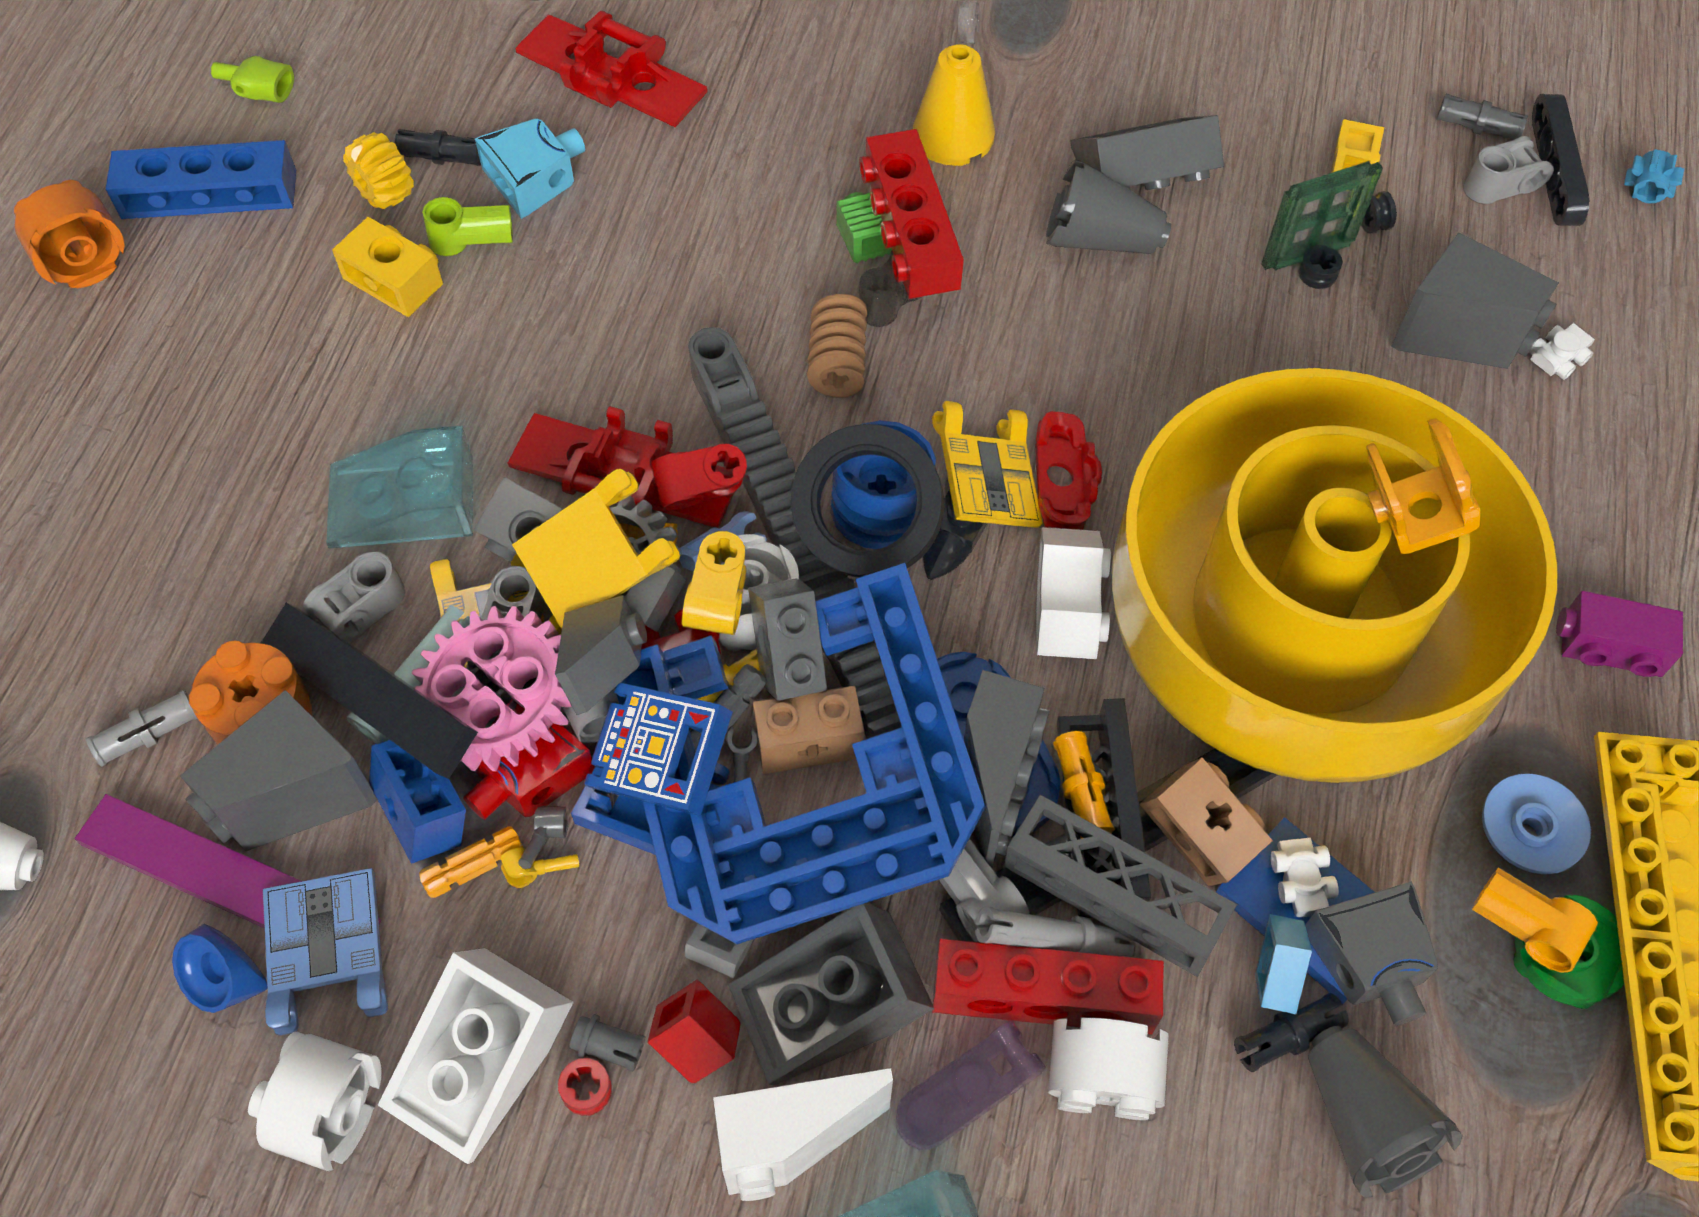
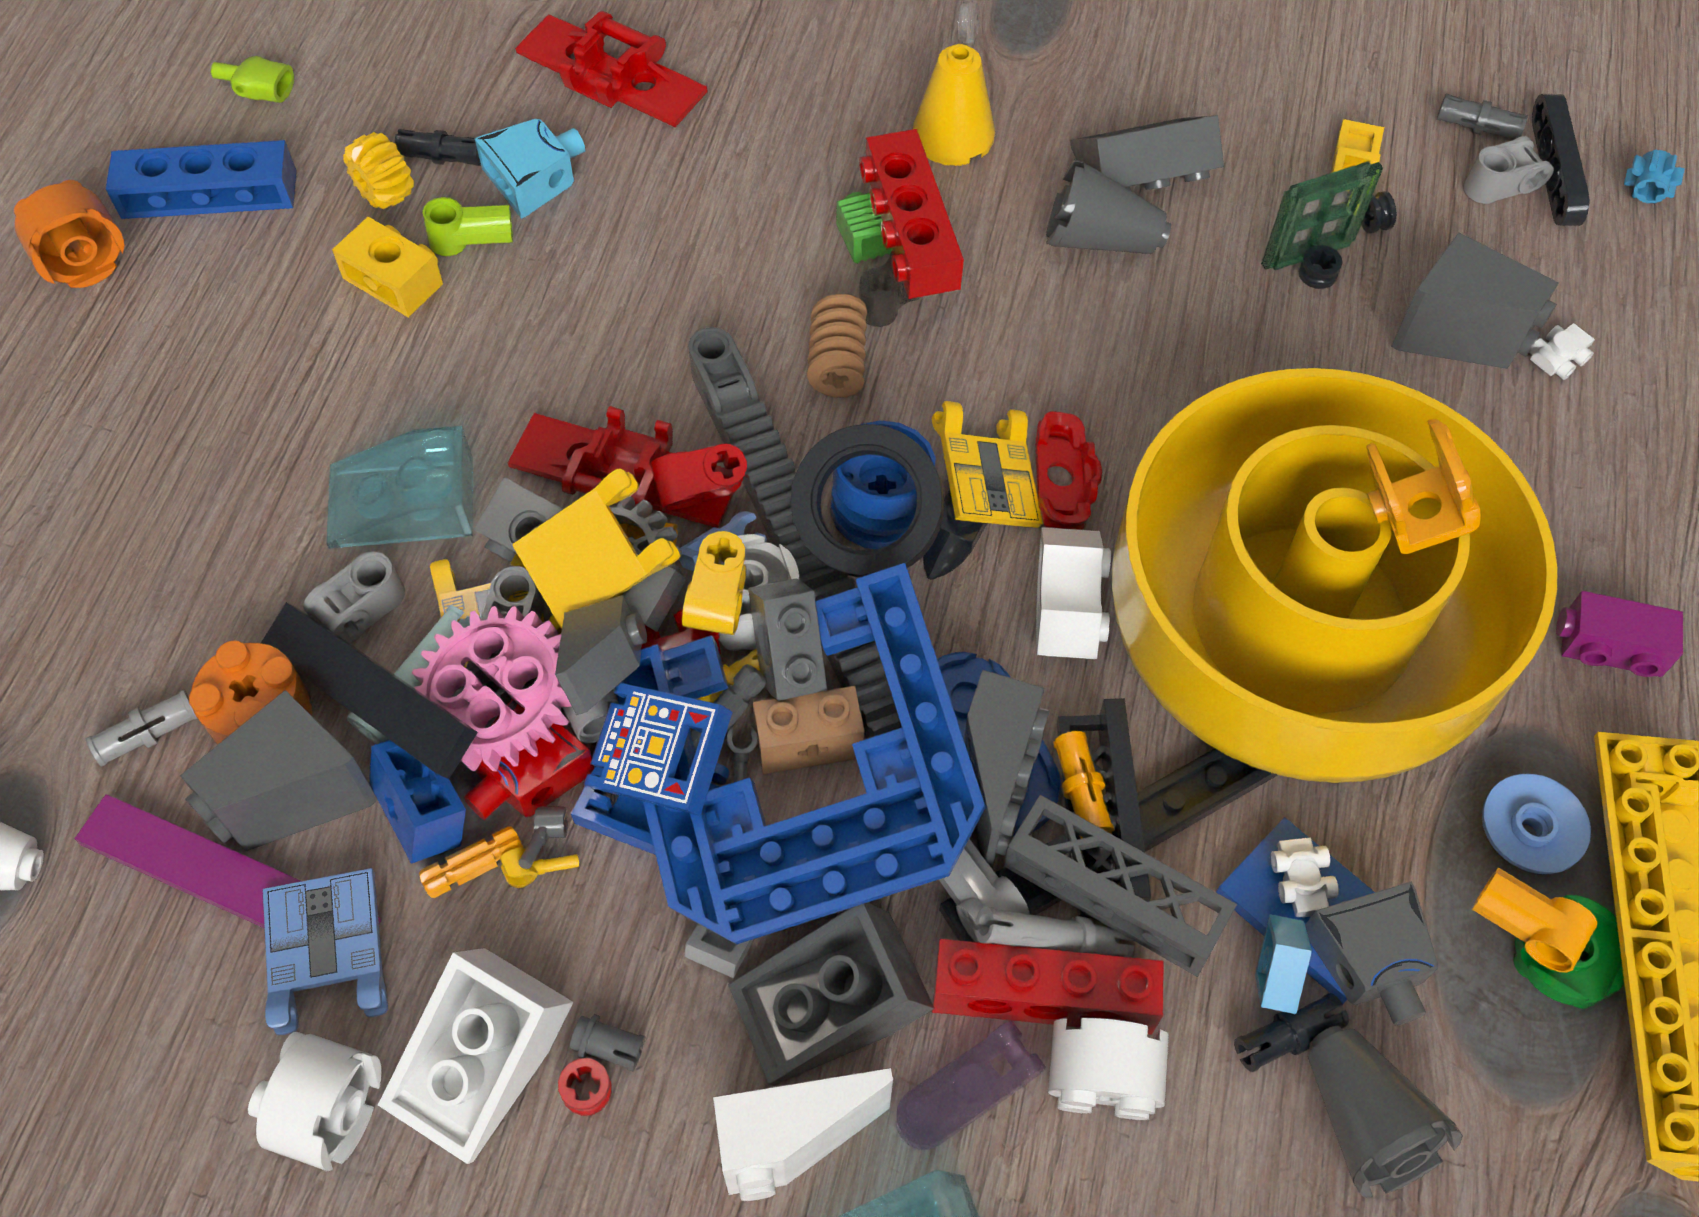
(215, 970): blue piece -> none
(694, 1032): red panel -> none
(1181, 811): medium nougat brick -> none

